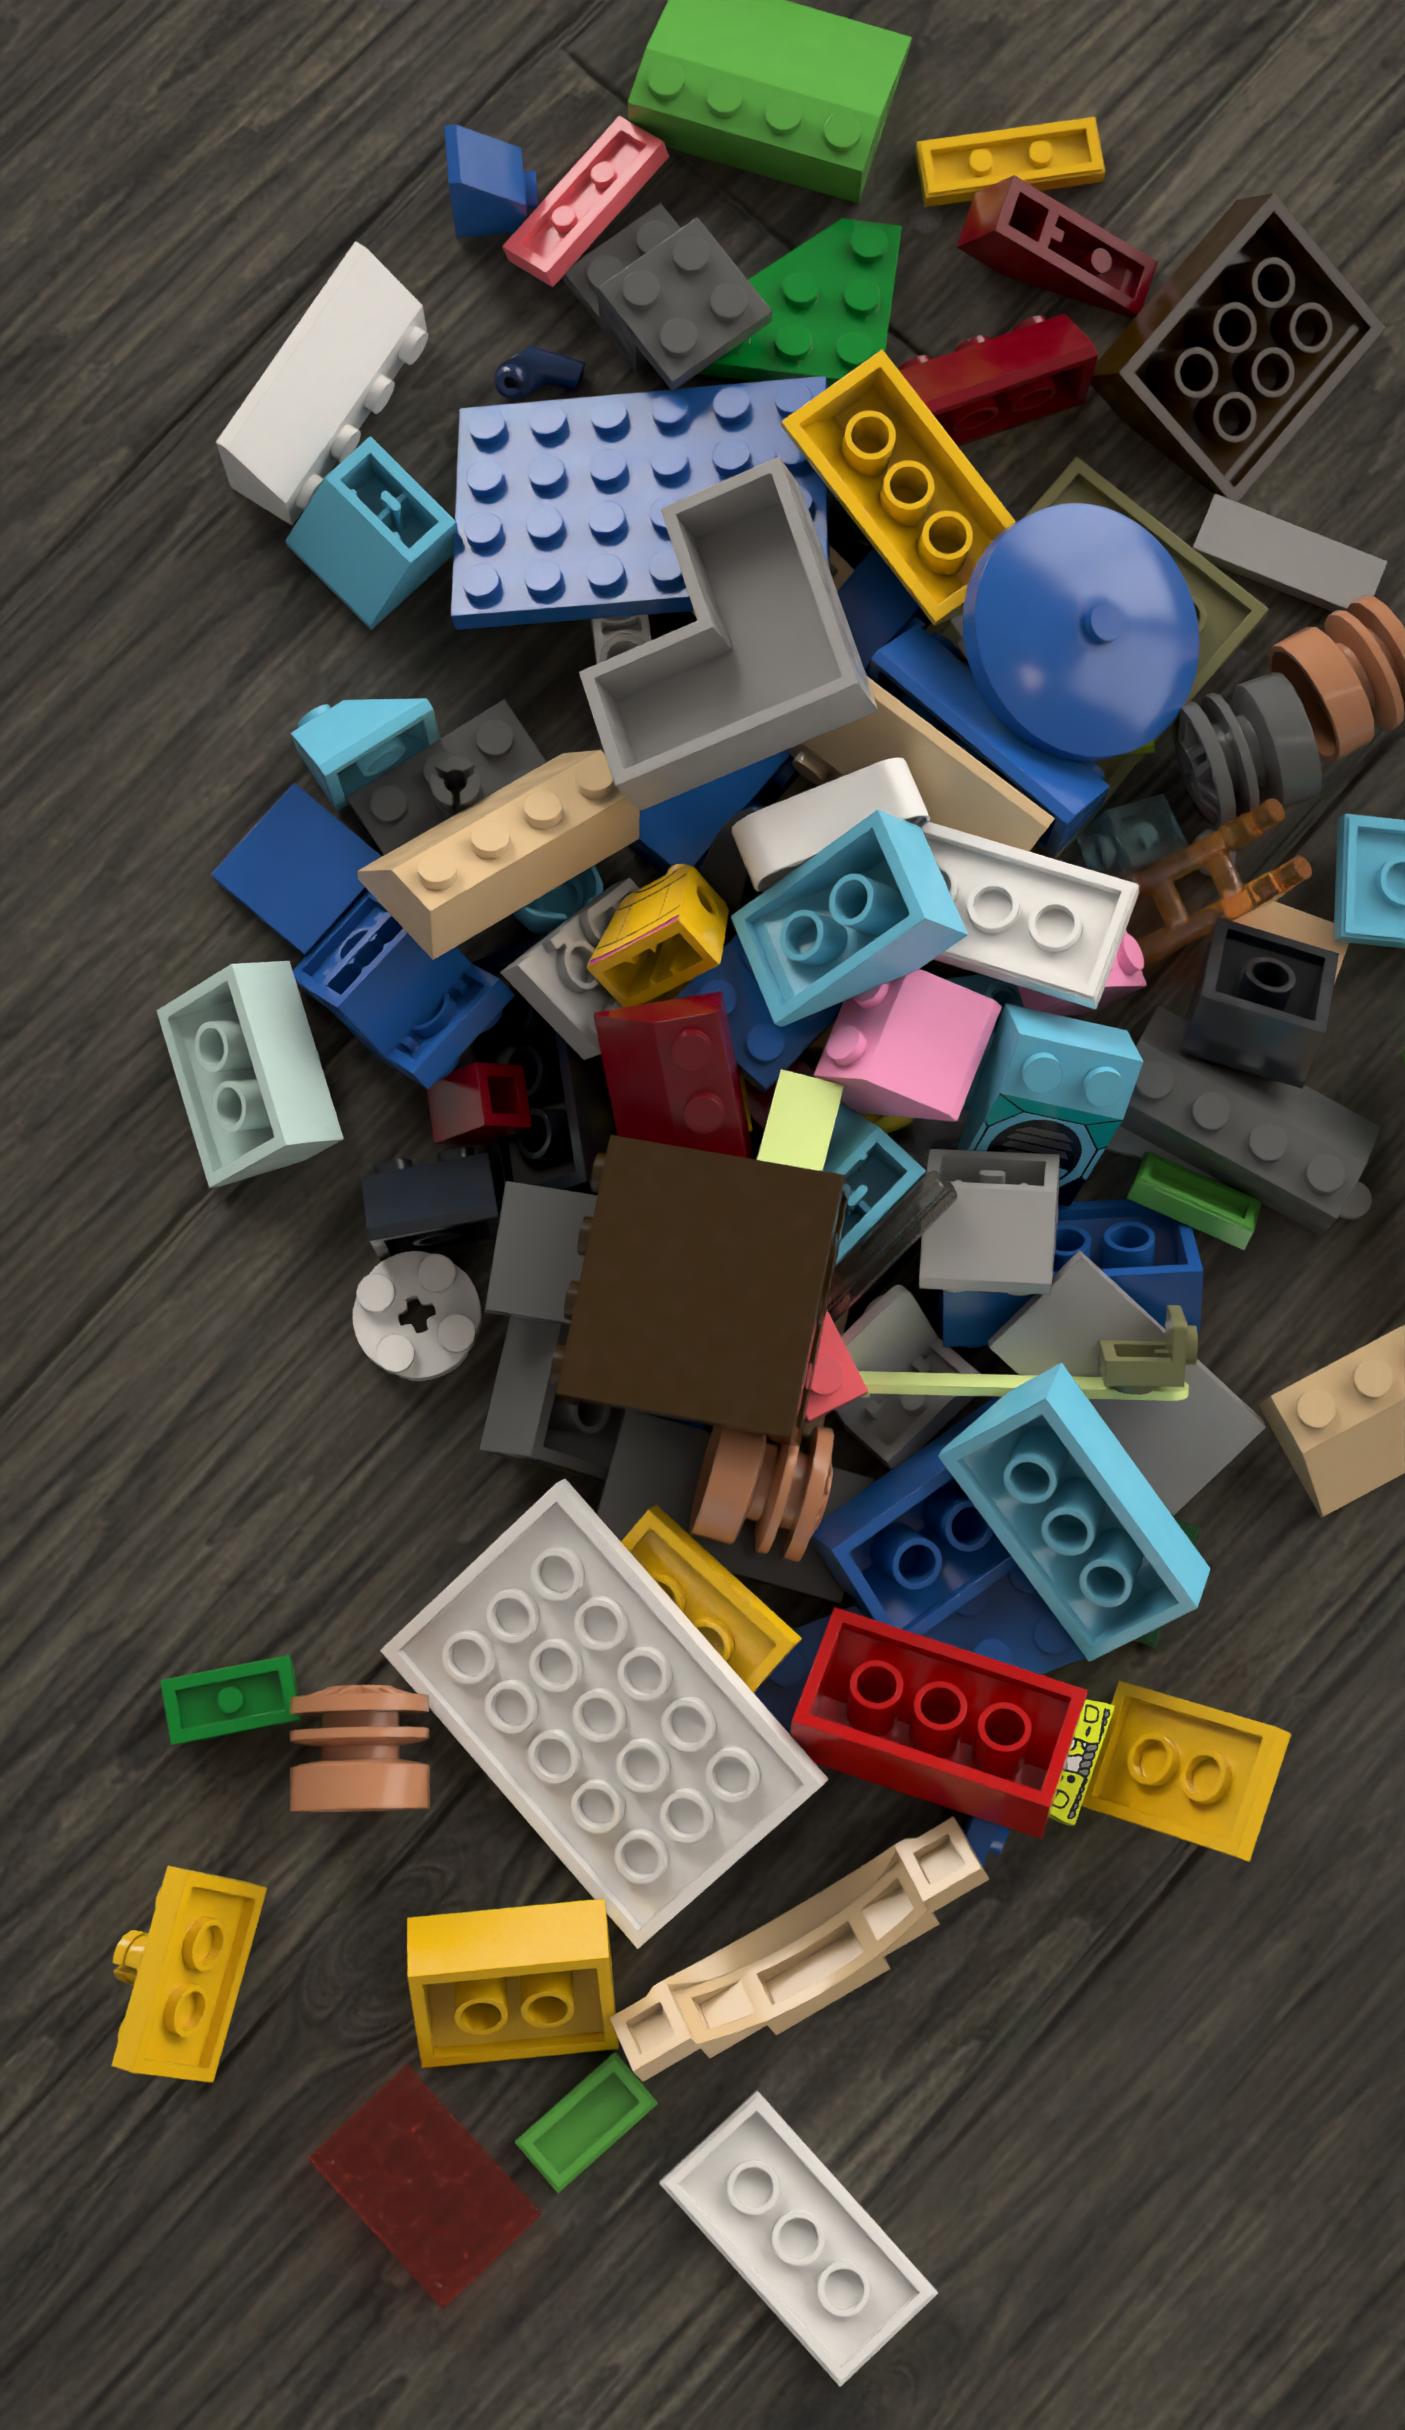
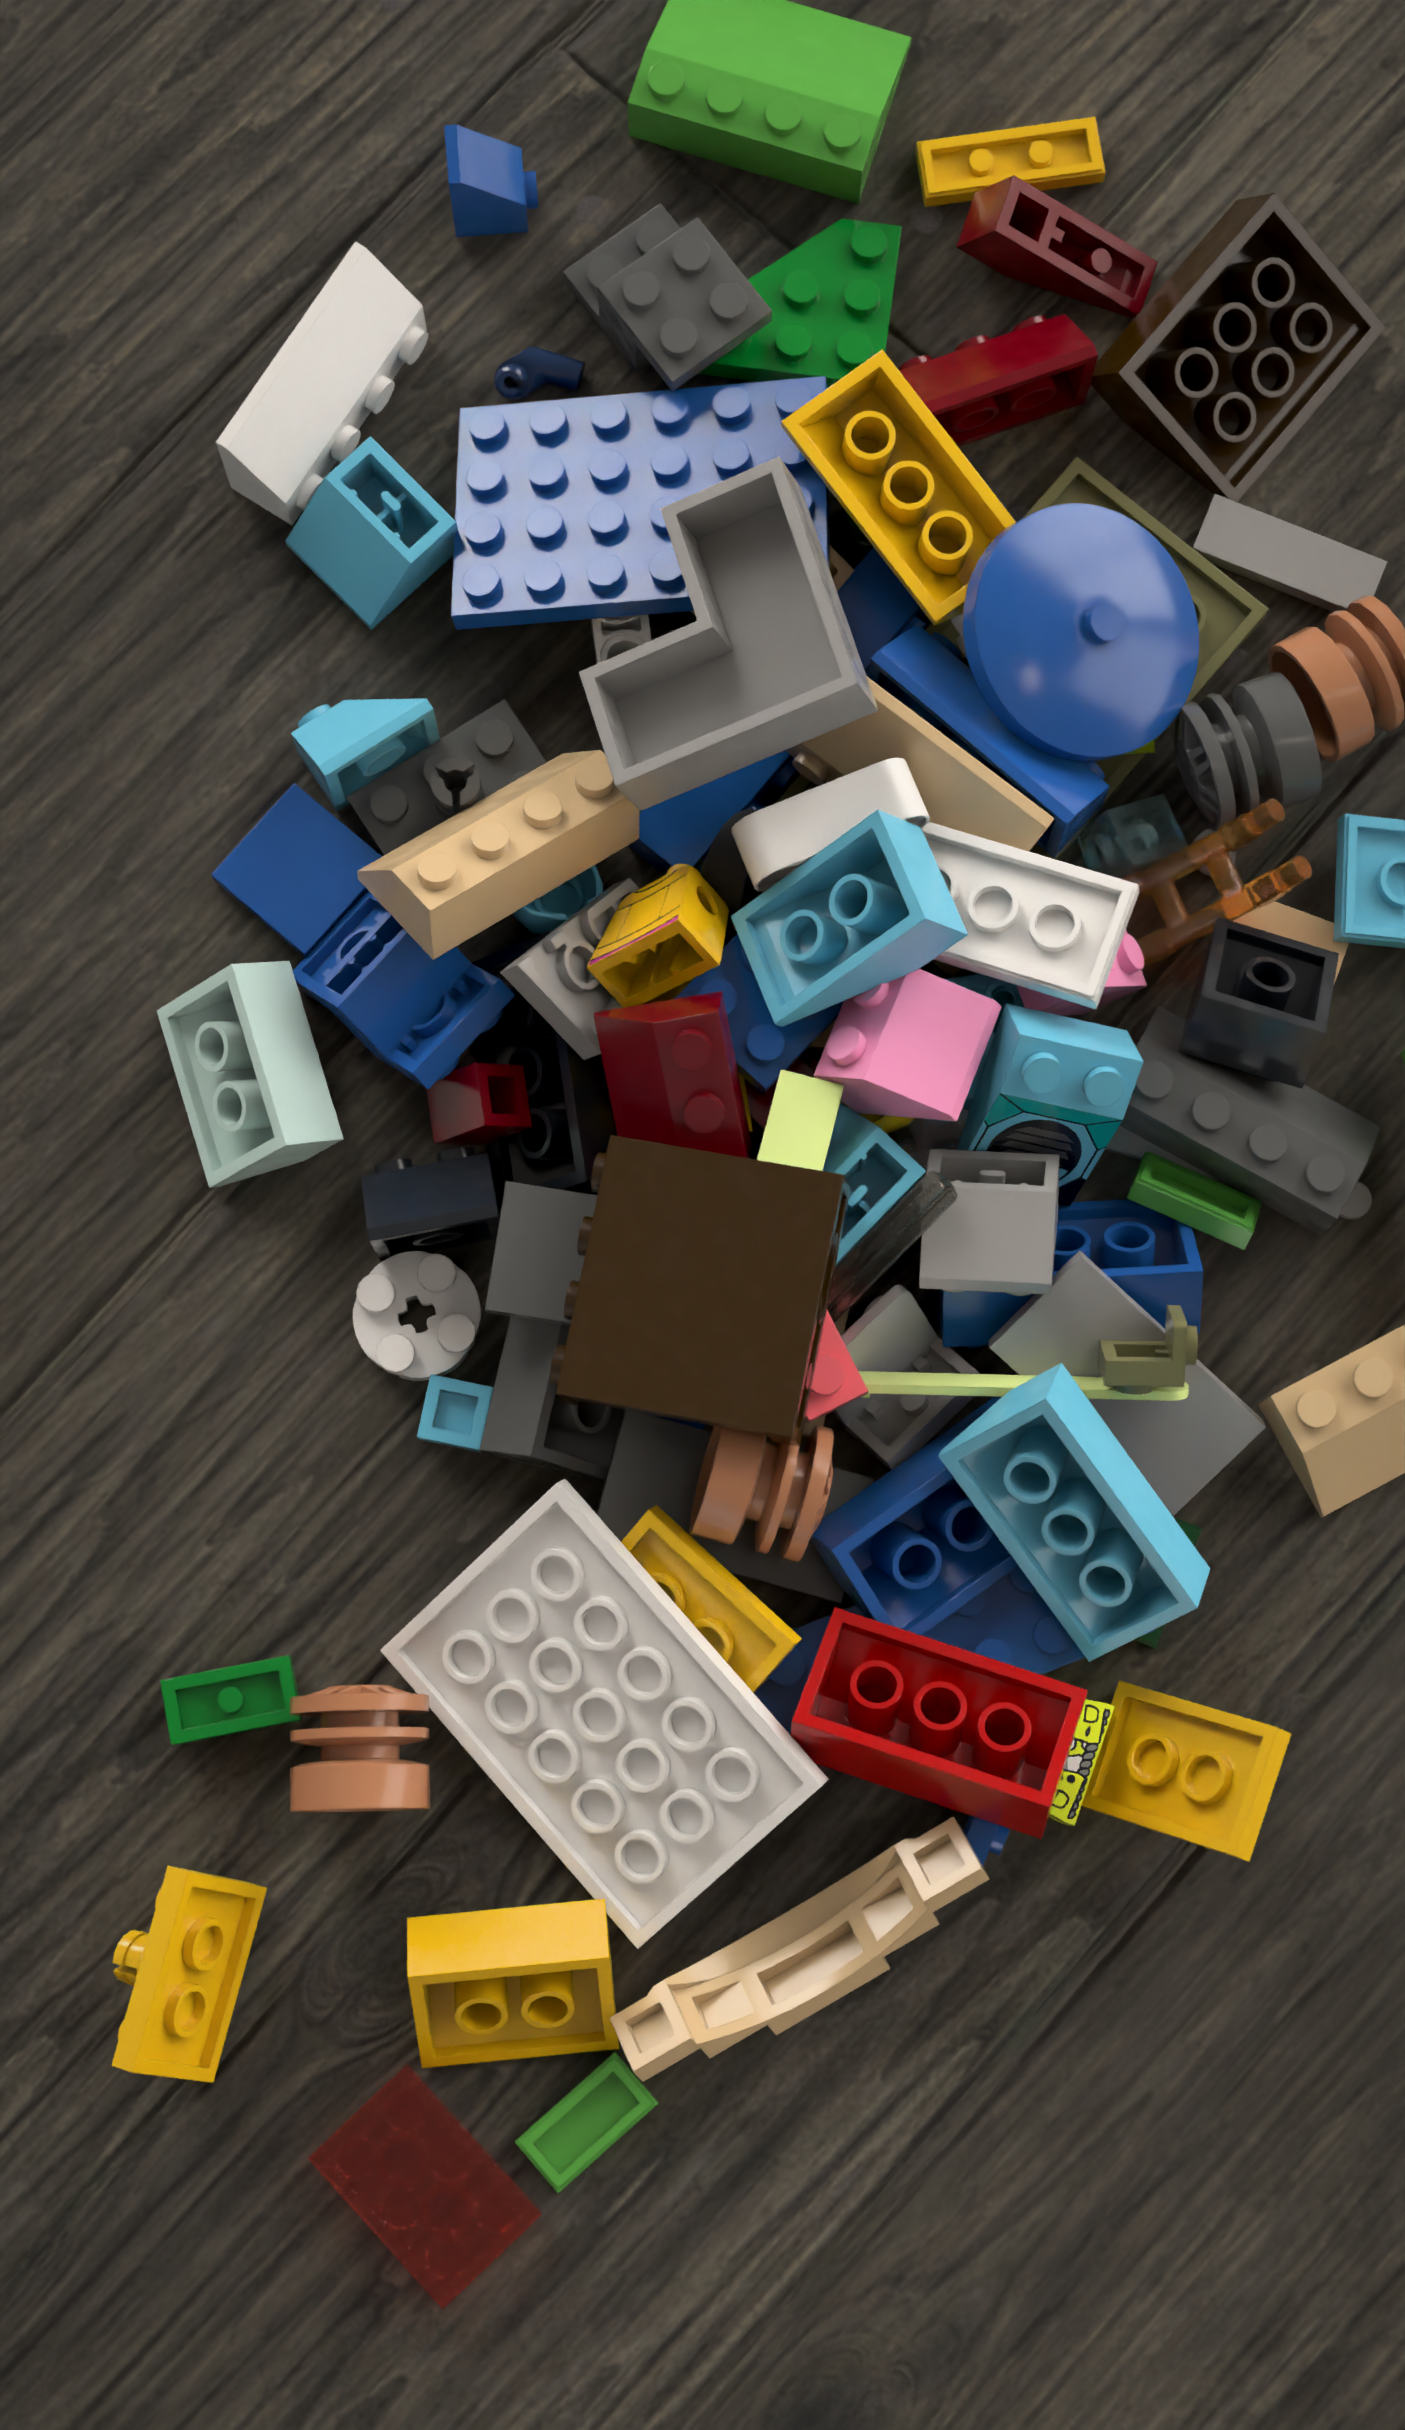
(454, 1413): none -> medium azure plate
(585, 201): coral plate -> none
(798, 2238): white tile -> none

